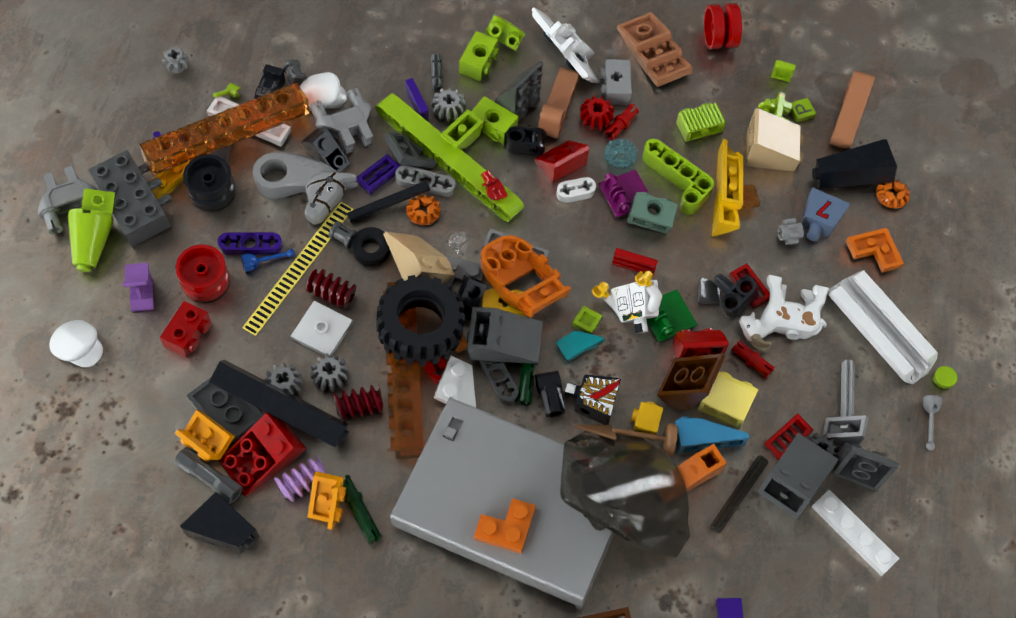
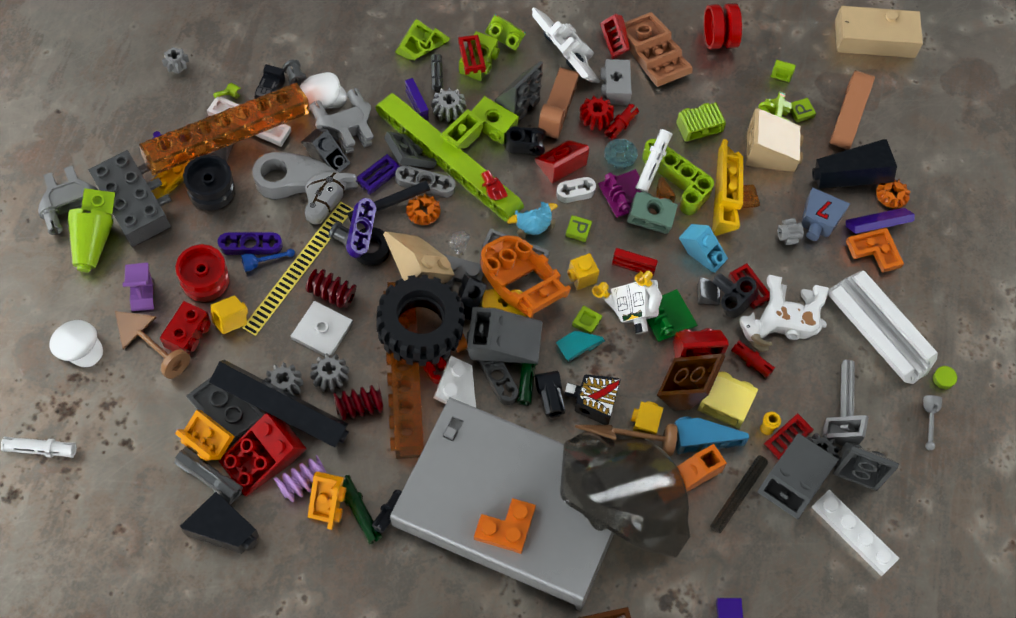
(33, 446): none -> white pin
(132, 325): none -> medium nougat piece
(229, 314): none -> yellow brick
(354, 234): none -> dark purple beam
(383, 519): none -> black axle
(420, 41): none -> lime slope
(474, 67): none -> red tile
(534, 221): none -> medium azure hair
(578, 228): none -> lime tile
(583, 271): none -> yellow brick
(606, 26): none -> red slope
(655, 157): none -> white pin
(663, 190): none -> clear orange slope
(703, 246): none -> medium azure slope
(770, 422): none -> yellow pin
(878, 31): none -> tan brick
(880, 220): none -> dark purple tile

